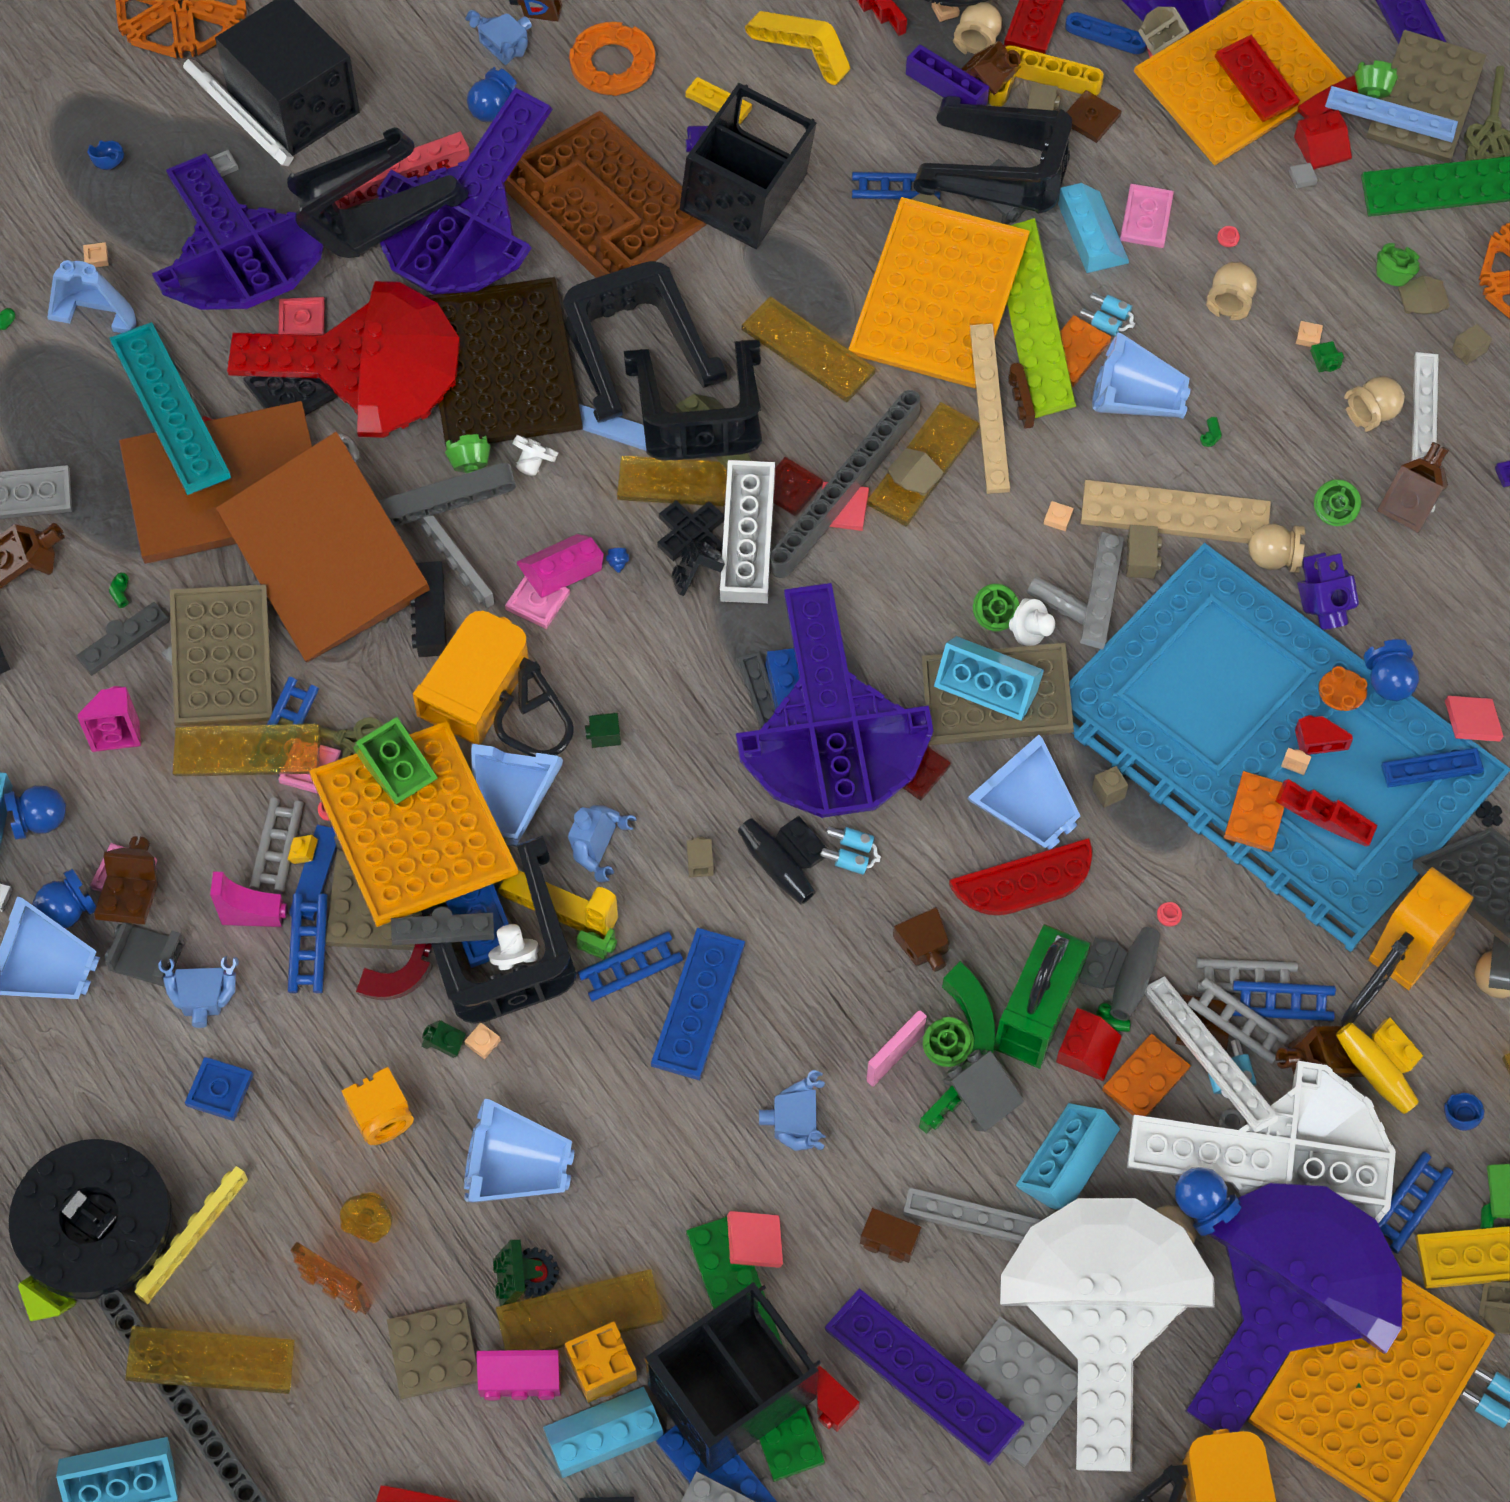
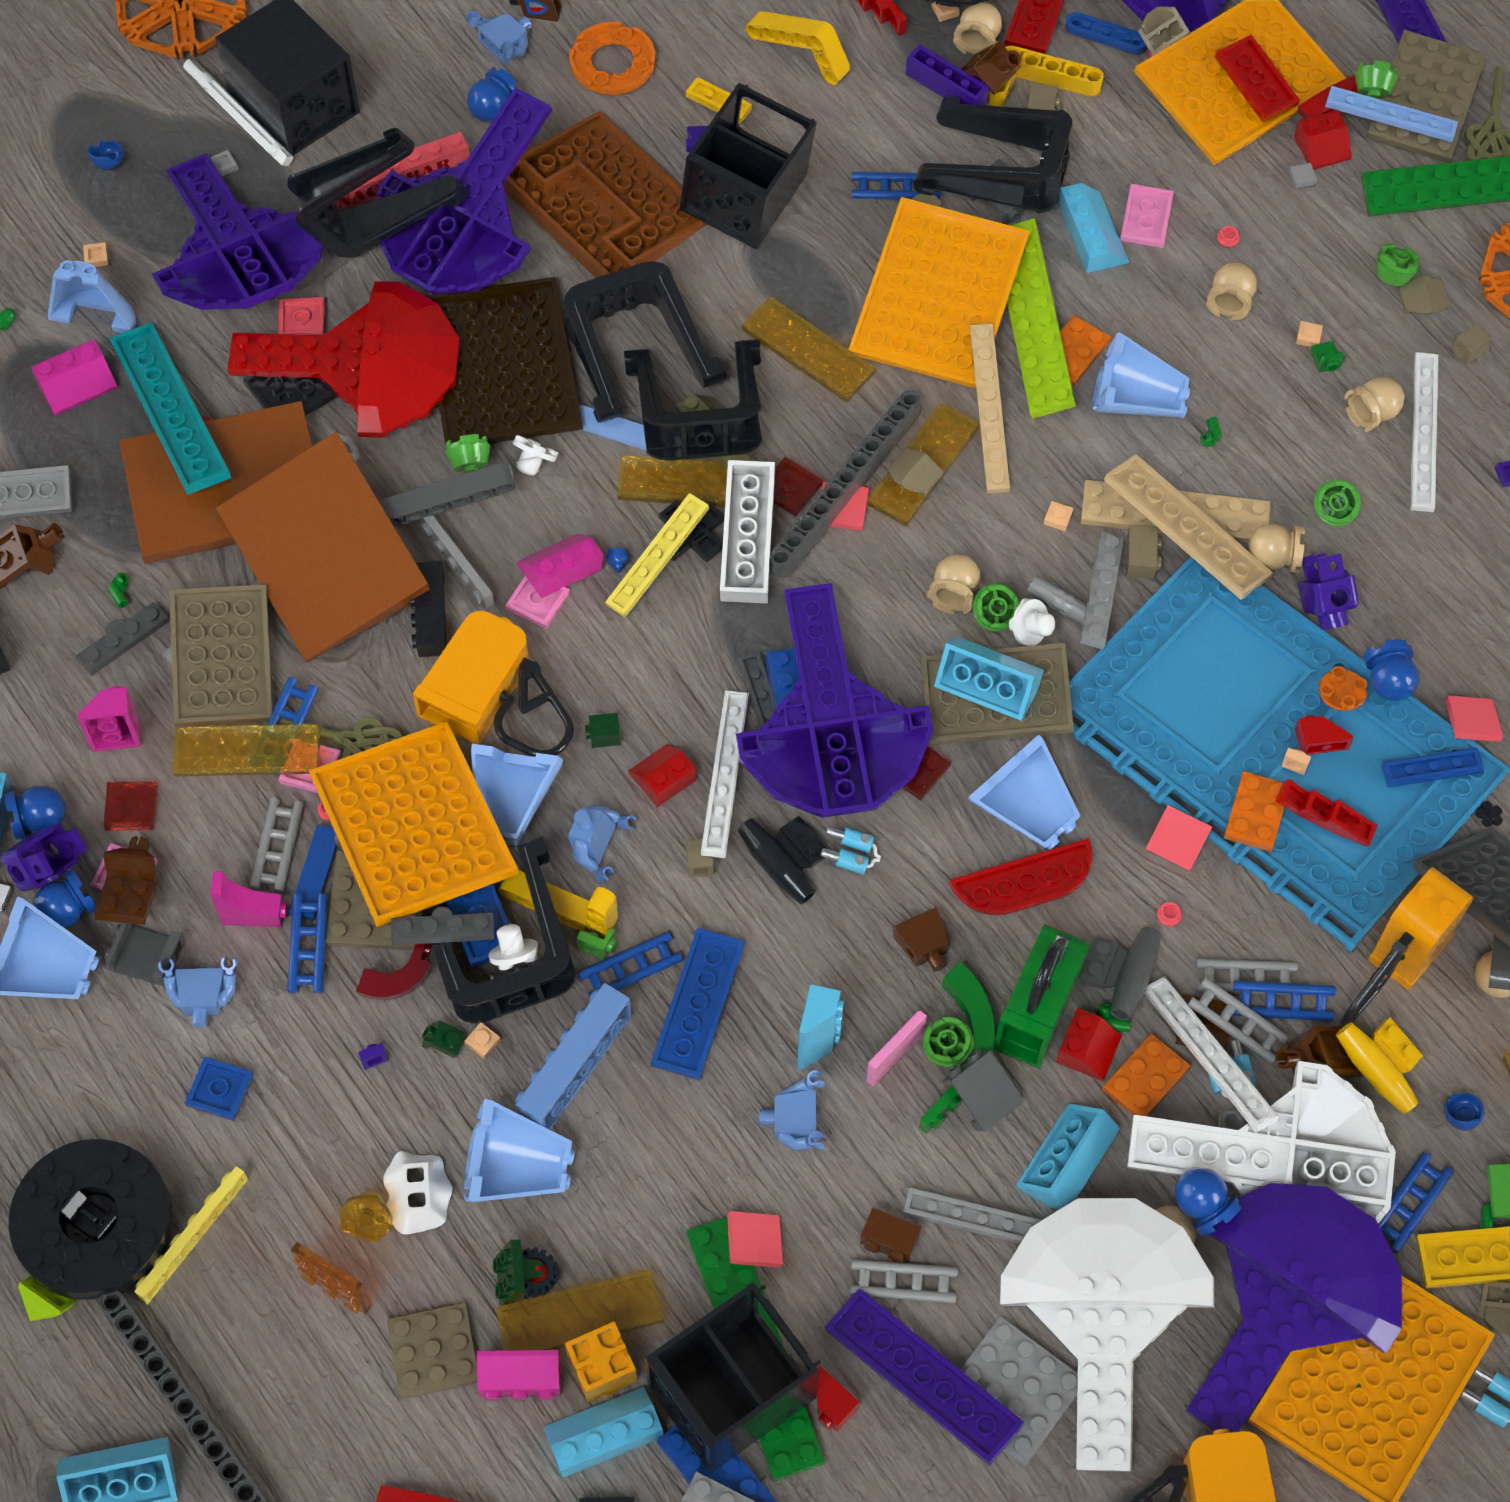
(40, 861): none -> dark purple piece
(74, 377): none -> dark pink slope
(130, 806): none -> clear red plate
(210, 1360): clear yellow plate -> none
(302, 849): yellow plate -> none
(372, 1055): none -> dark purple plate
(378, 1108): light orange piece -> none
(394, 761): bright green slope -> none
(434, 1186): none -> white piece
(575, 1057): none -> medium blue brick
(657, 555): none -> light yellow plate
(664, 774): none -> red slope
(692, 555): black bracket -> none
(724, 775): none -> white tile
(819, 1025): none -> medium azure slope
(917, 1272): none -> light grey bar
(954, 584): none -> tan tile
(1021, 394): reddish brown plate -> none
(1092, 116): reddish brown plate -> none
(1106, 322): medium azure piece -> none
(1110, 786): dark tan brick -> none
(1178, 838): none -> coral tile
(1188, 526): none -> tan plate
(1416, 489): reddish brown plate -> none

